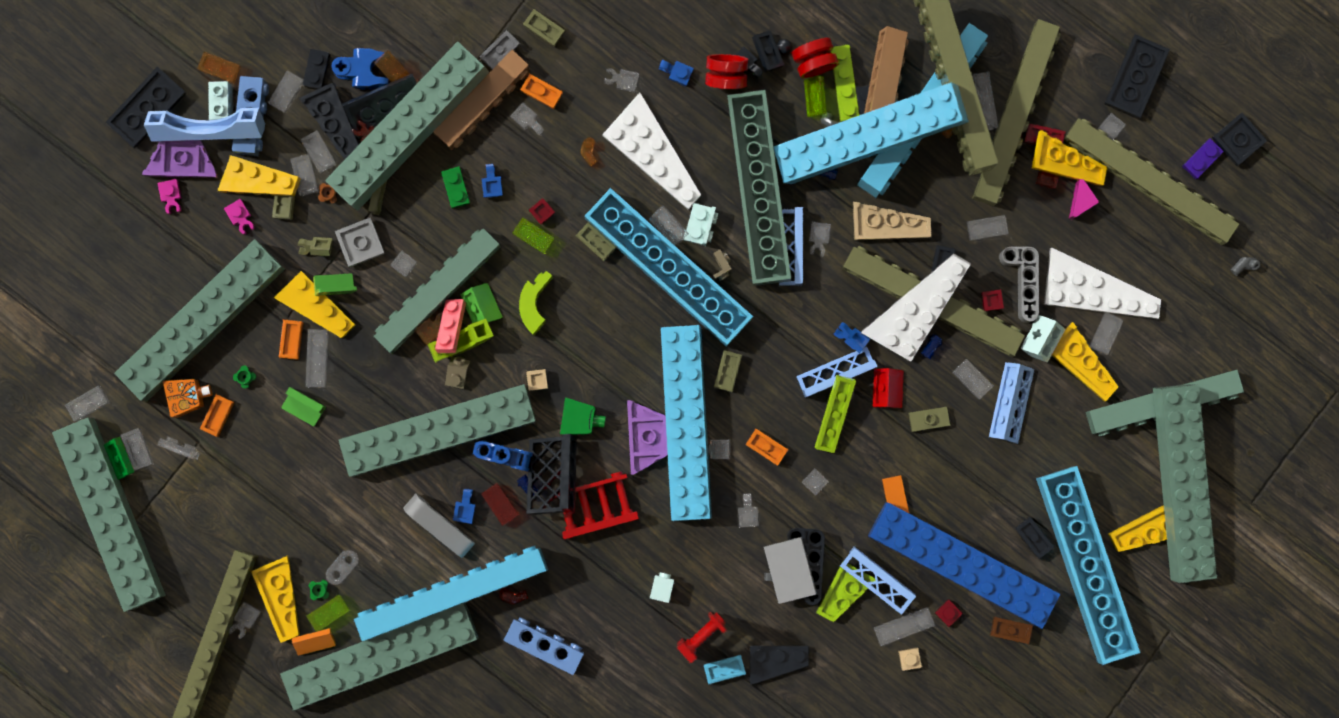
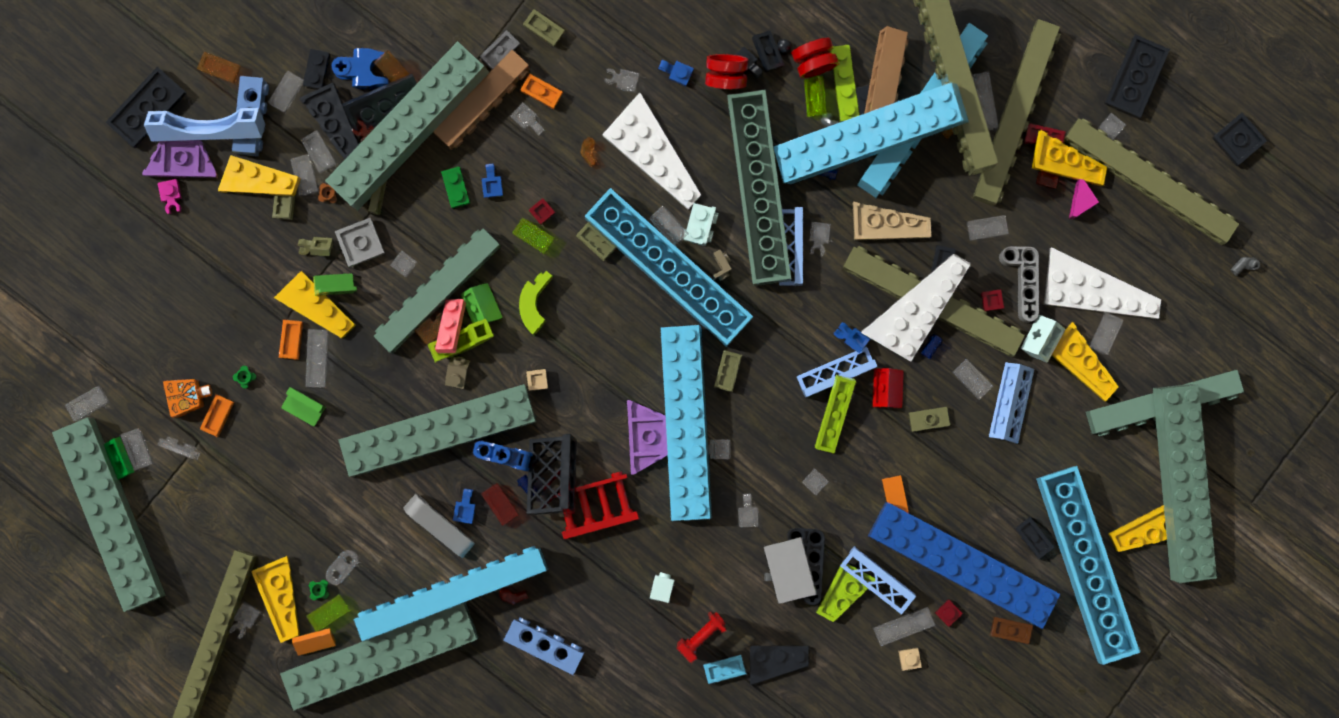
(199, 321): sand green brick -> none
(220, 100): light aqua brick -> none
(238, 215): dark pink plate -> none
(579, 418): green torso -> none
(766, 447): orange plate -> none
(1202, 158): dark purple plate -> none

